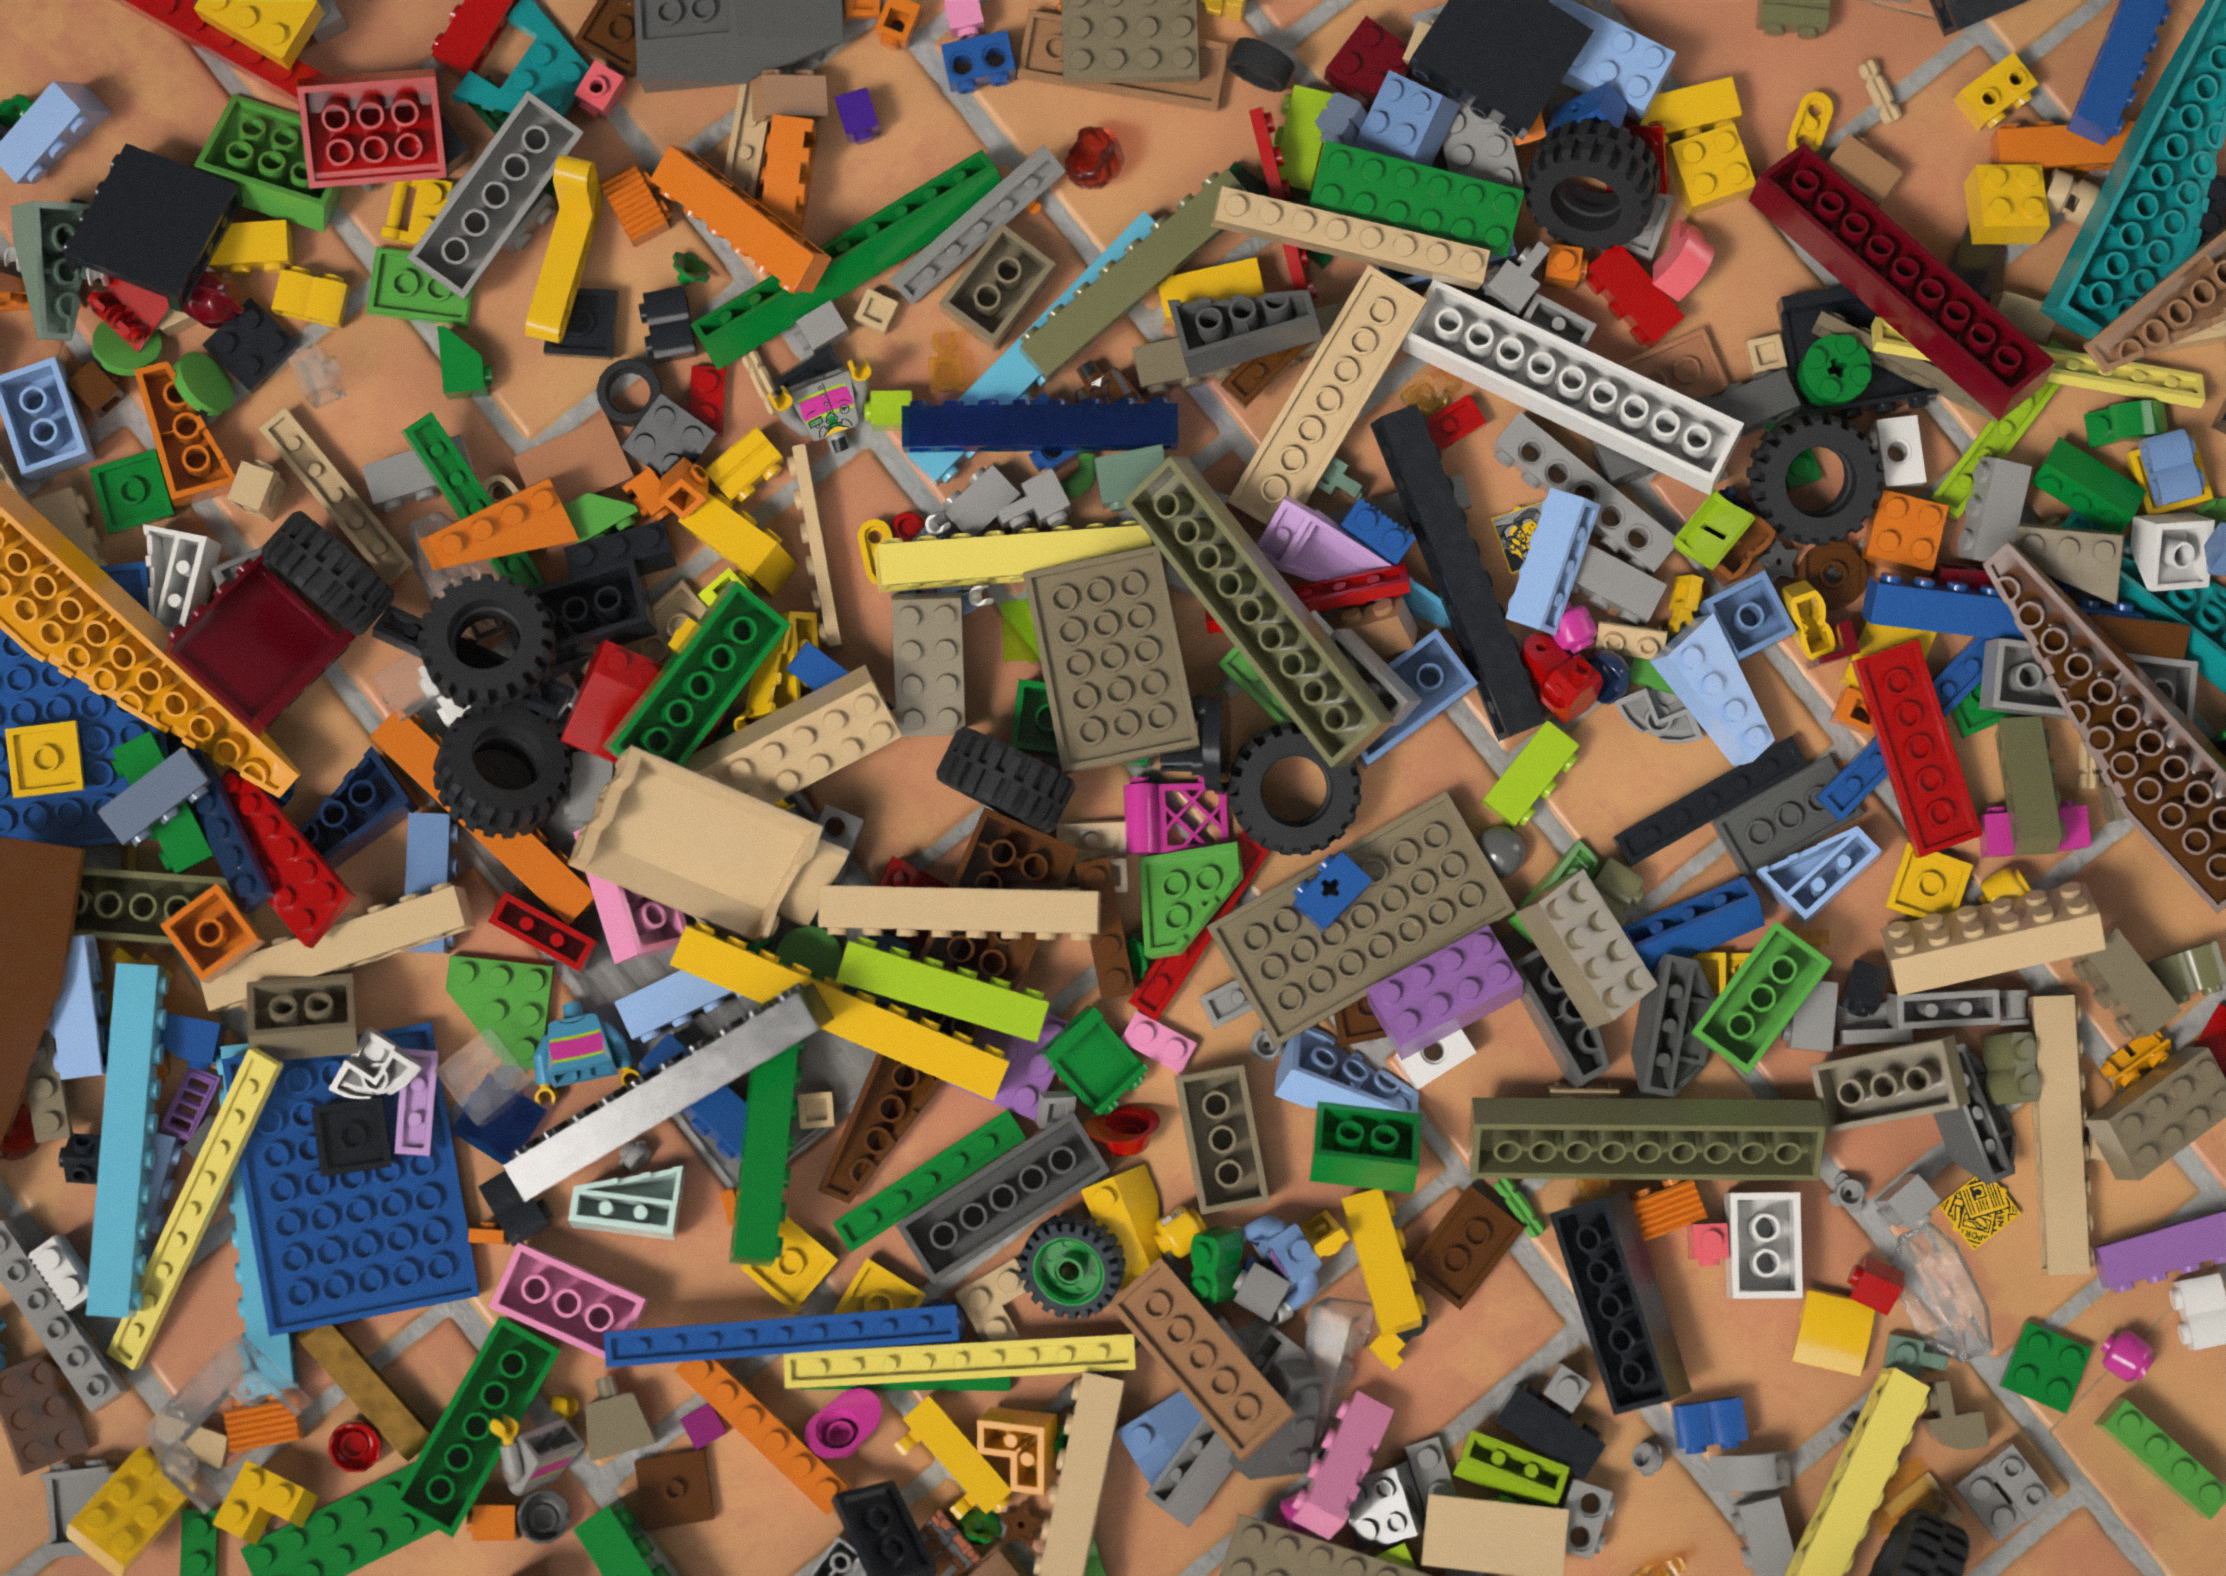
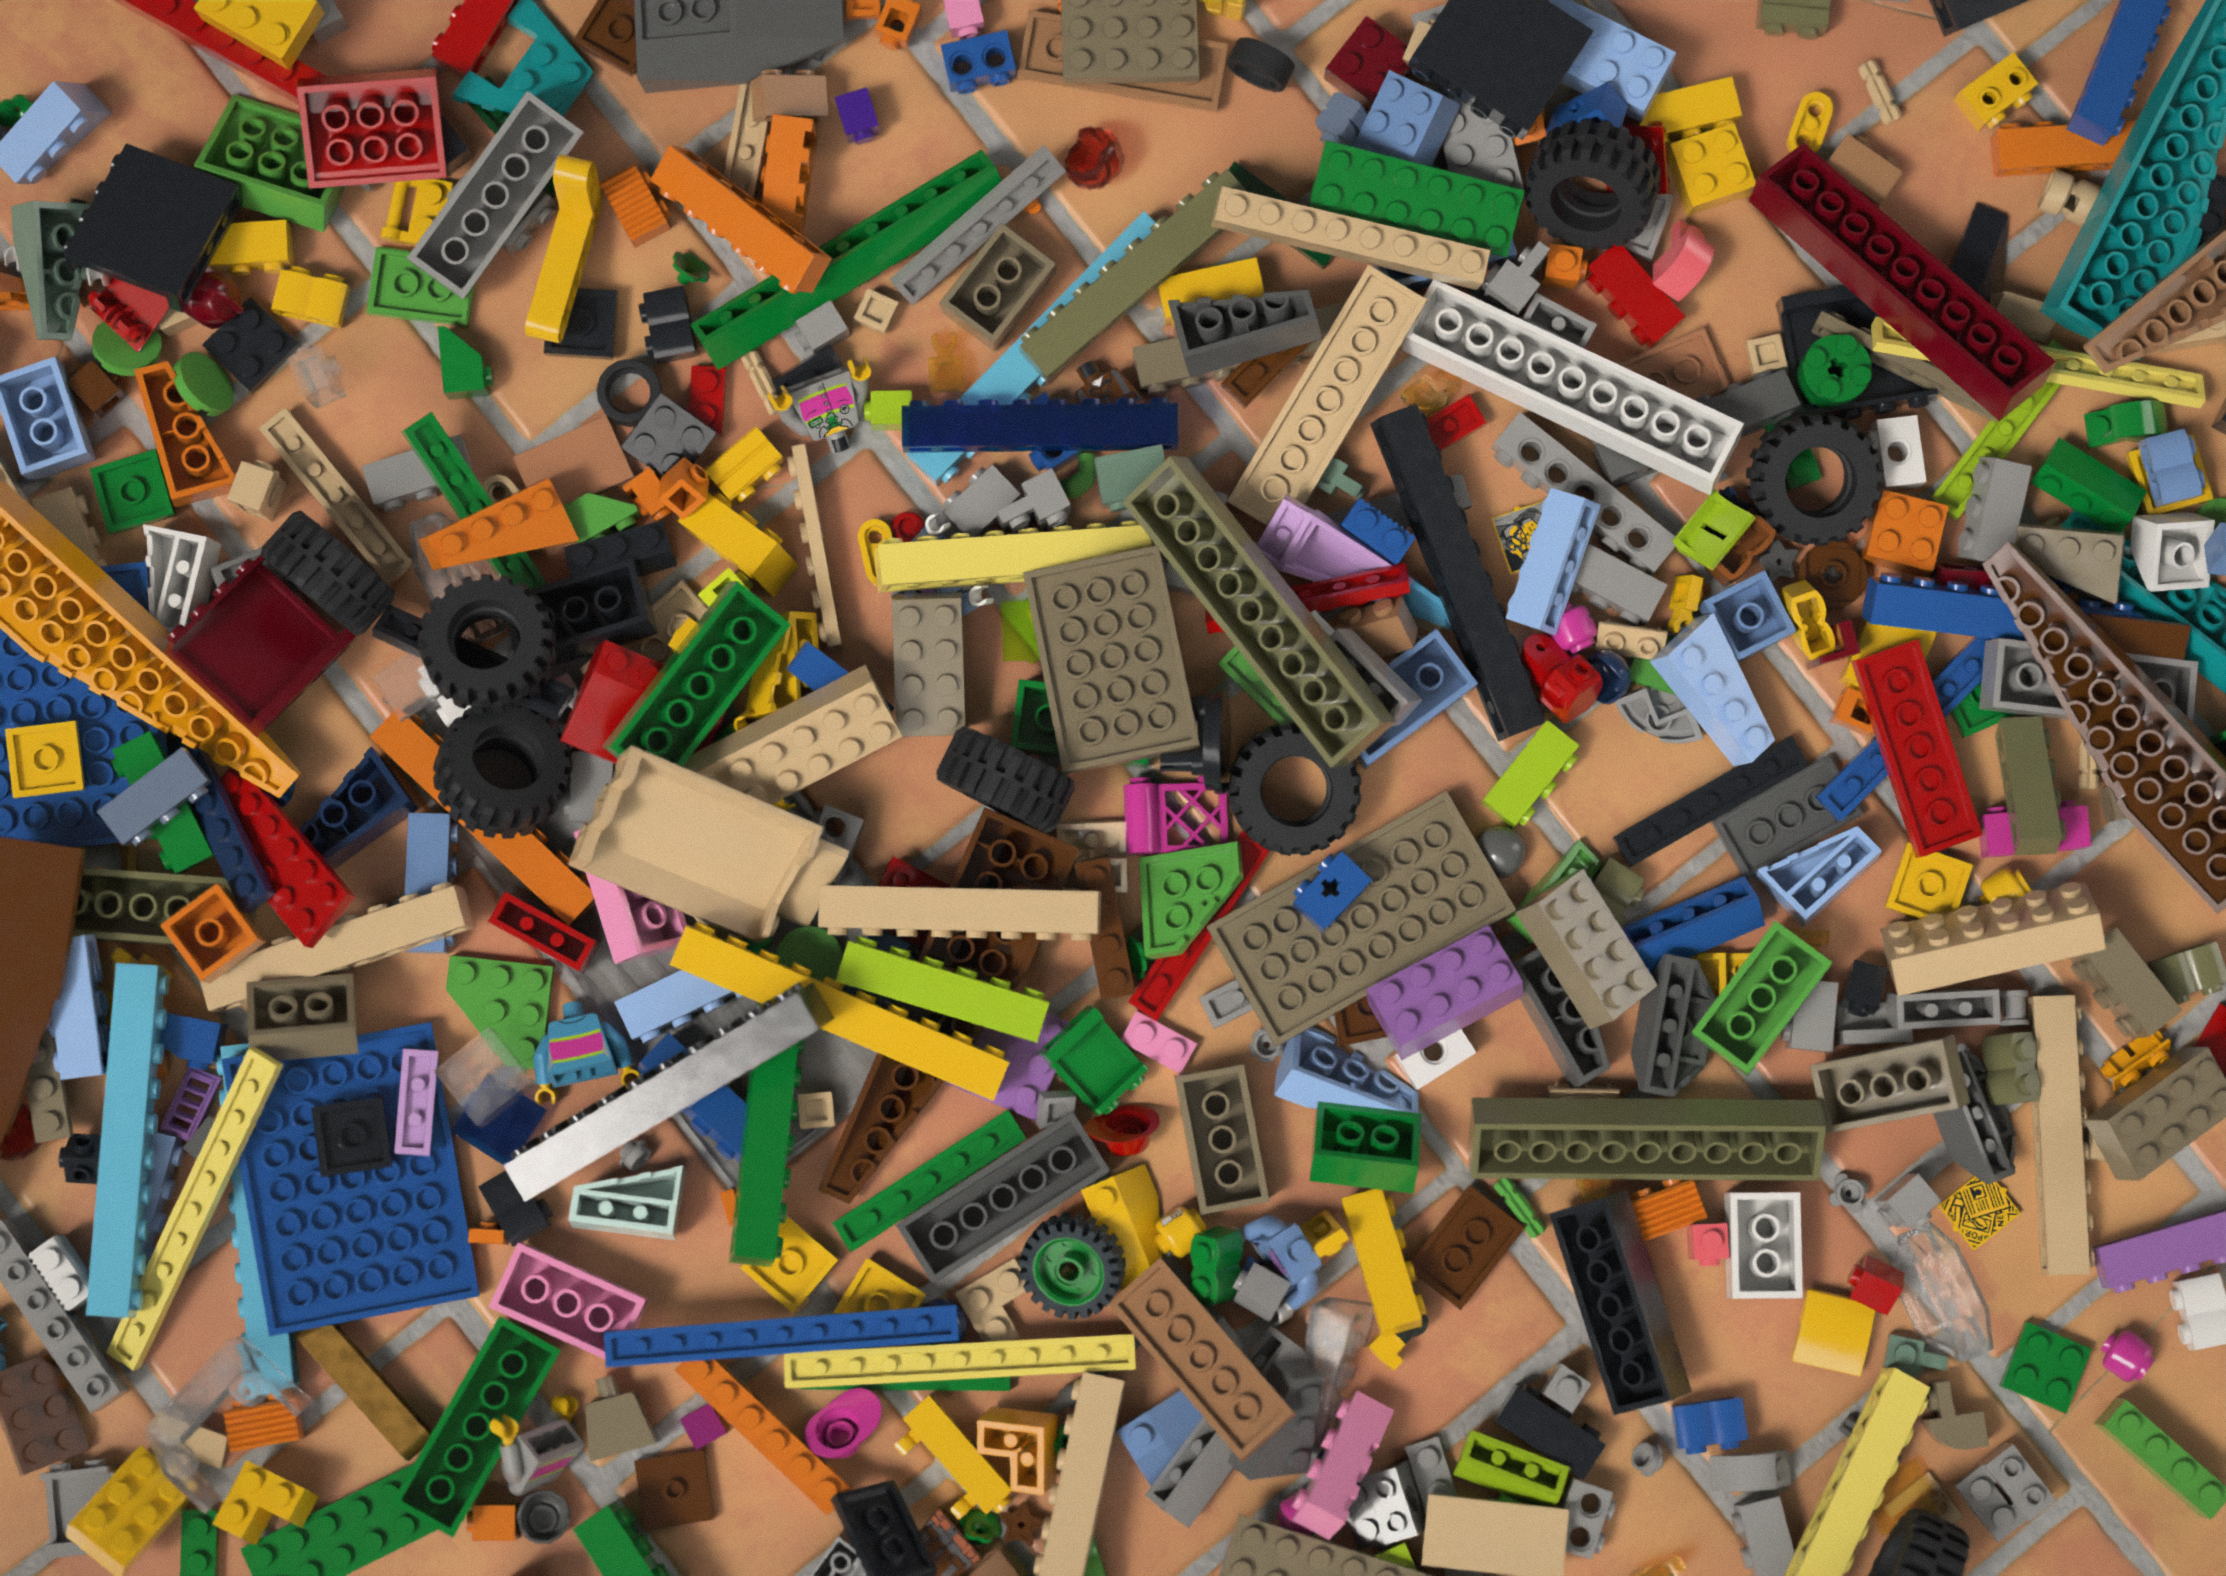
(355, 1446): red hair -> none
(376, 1069): light grey brick -> none
(600, 91): coral brick -> none
(1279, 189): red plate -> none
(1301, 137): lime brick -> none
(2006, 204): yellow brick -> none

